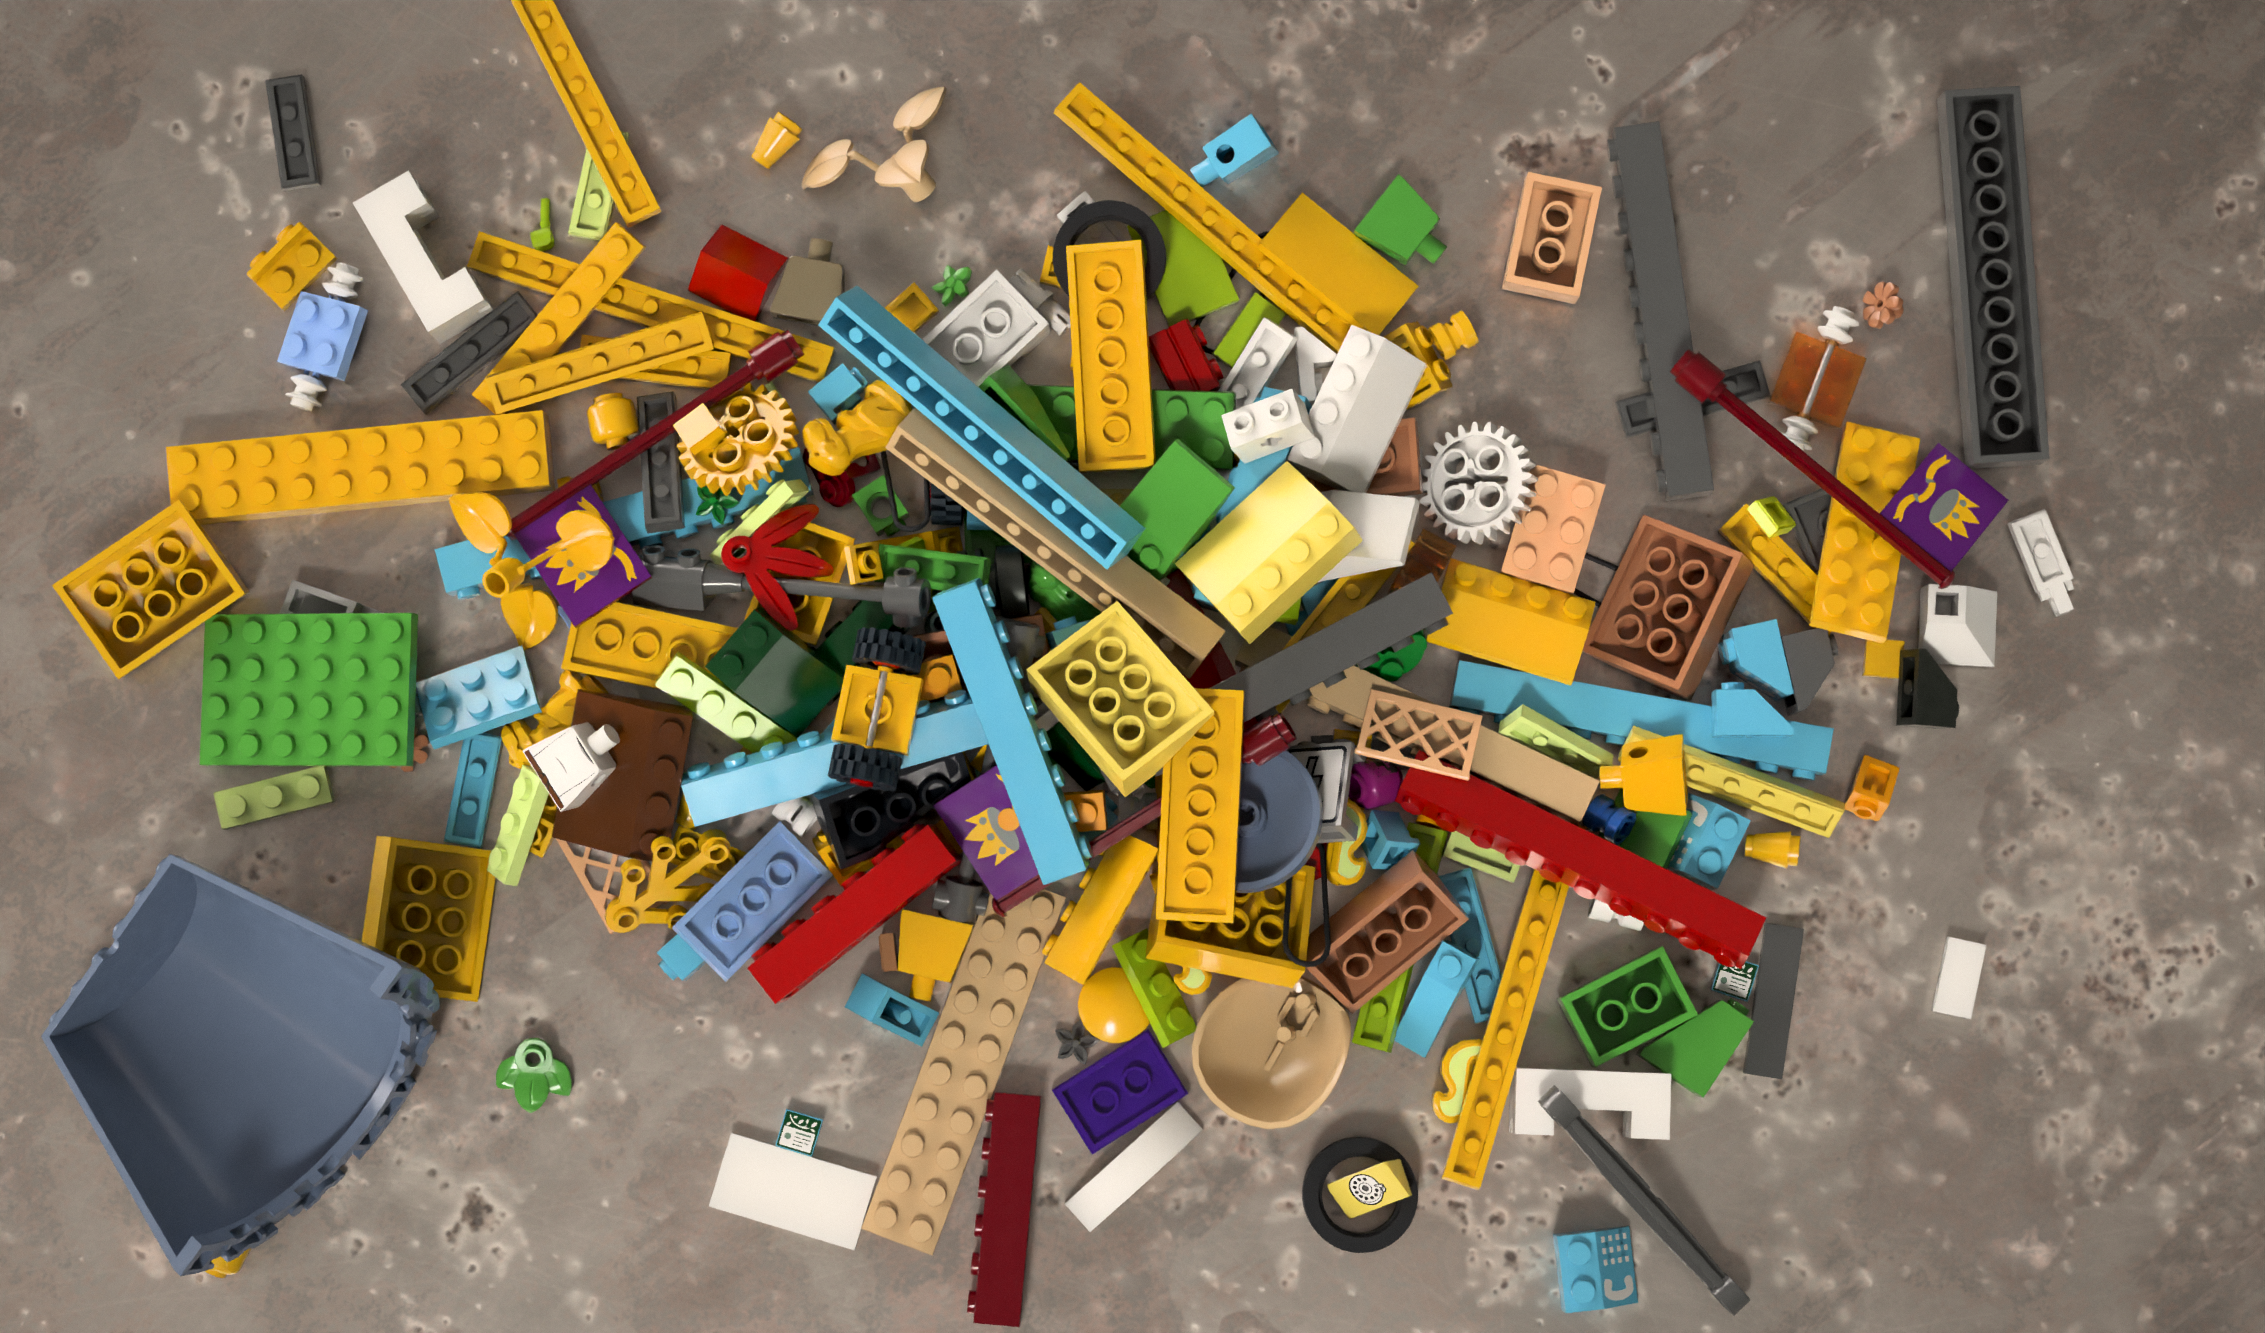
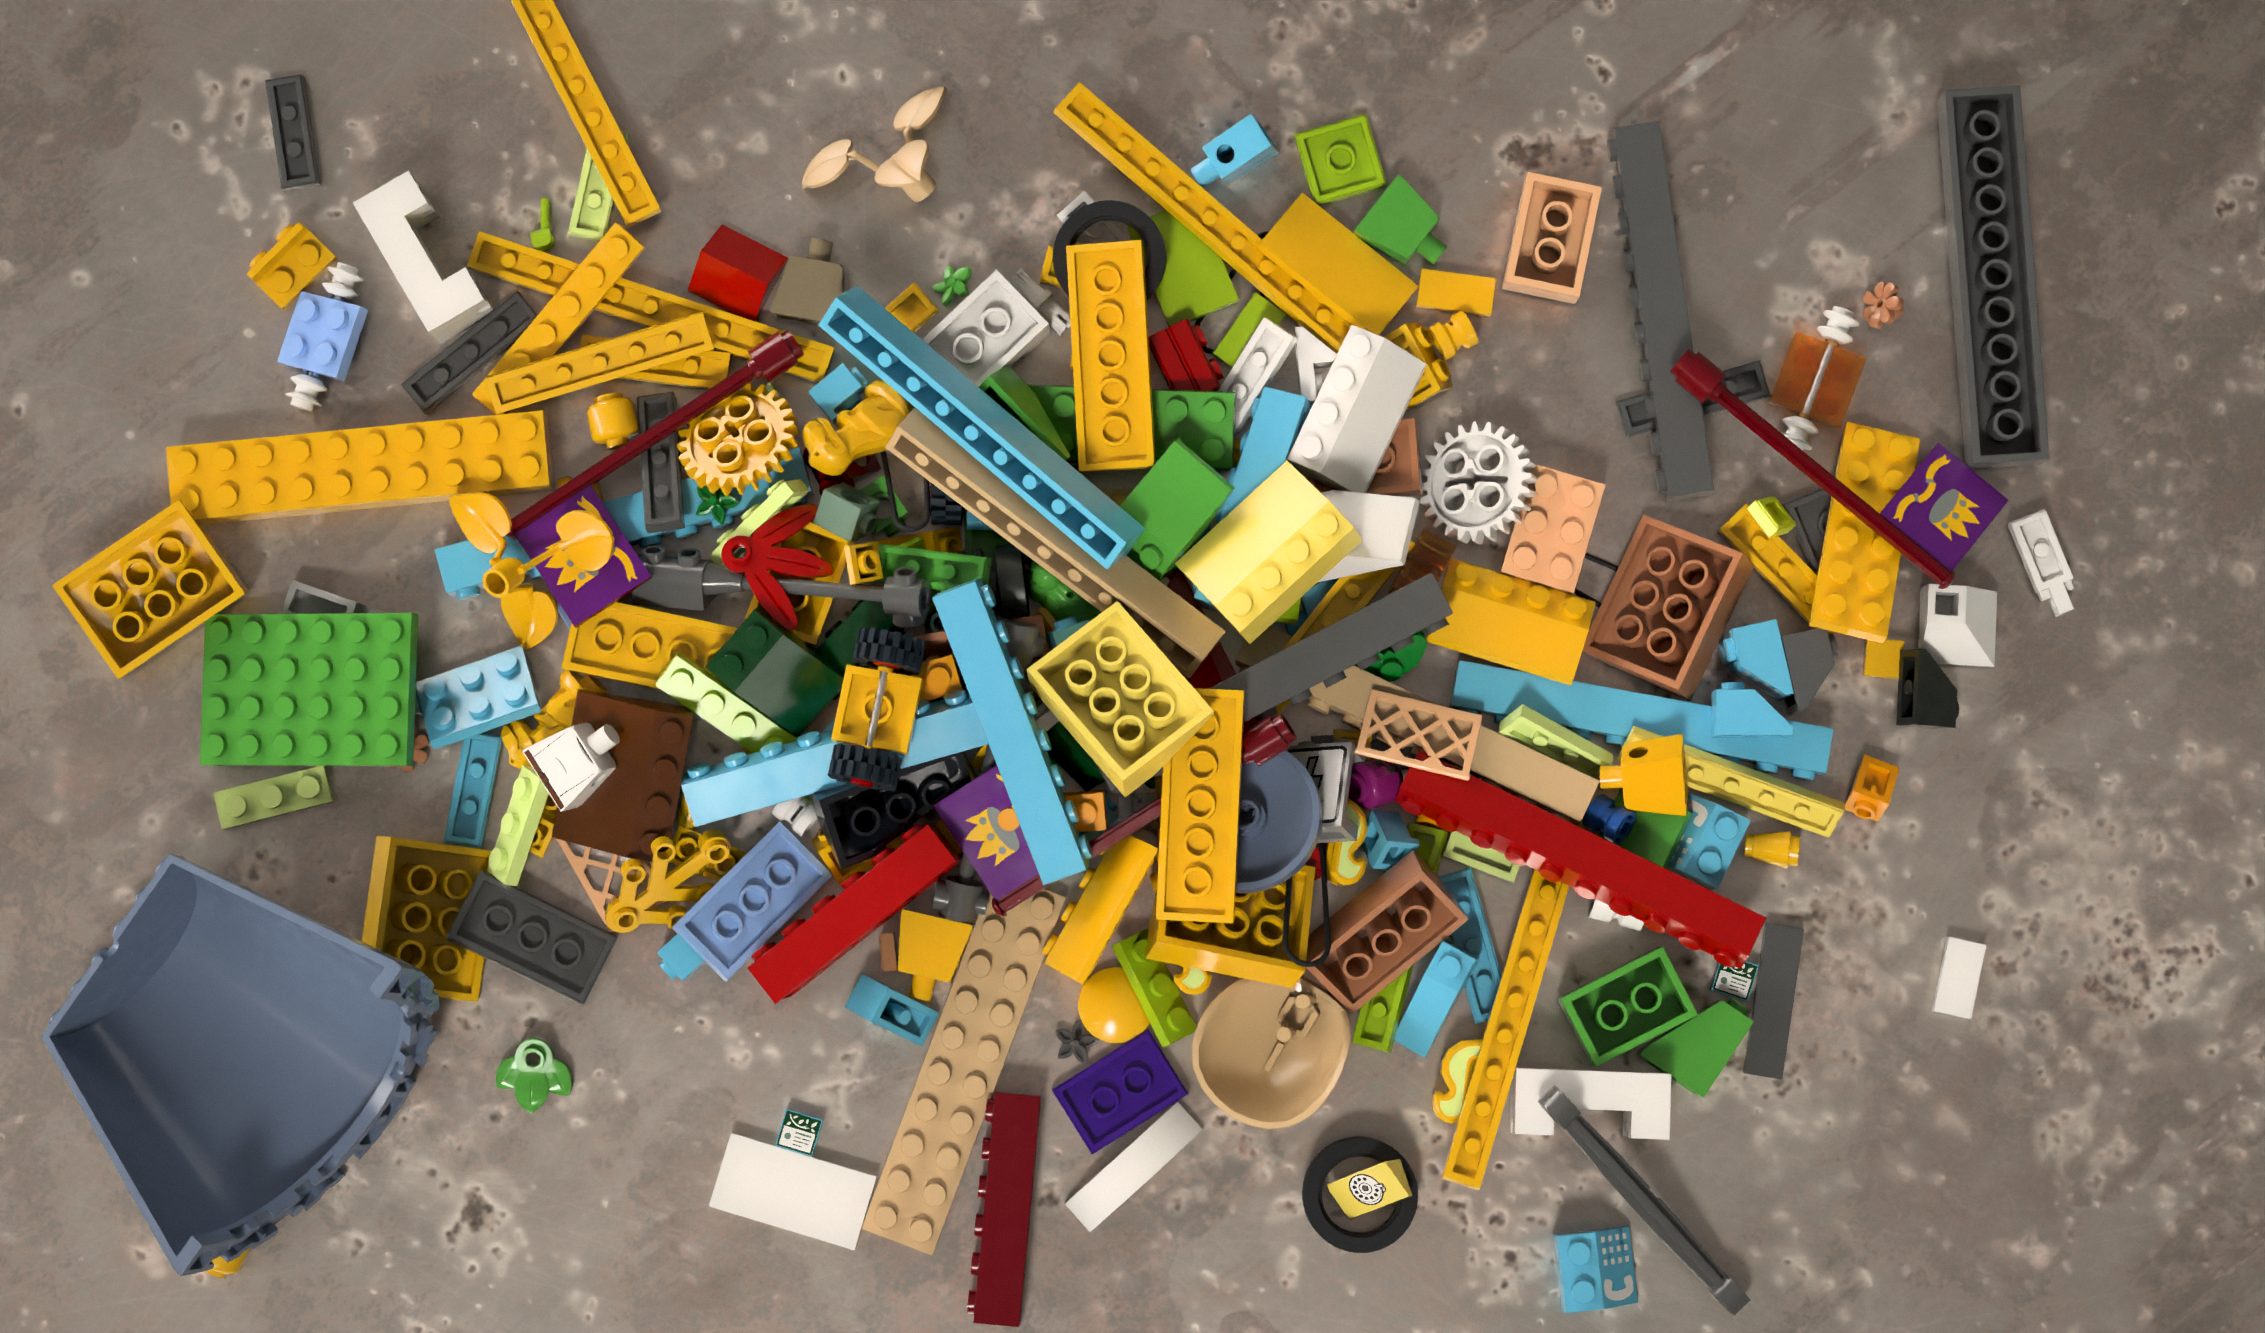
(531, 938): none -> dark grey tile
(698, 429): tile -> none
(776, 140): yellow cone -> none
(847, 512): none -> sand green brick
(1268, 426): white brick -> none
(1340, 160): none -> lime tile
(1455, 292): none -> yellow tile

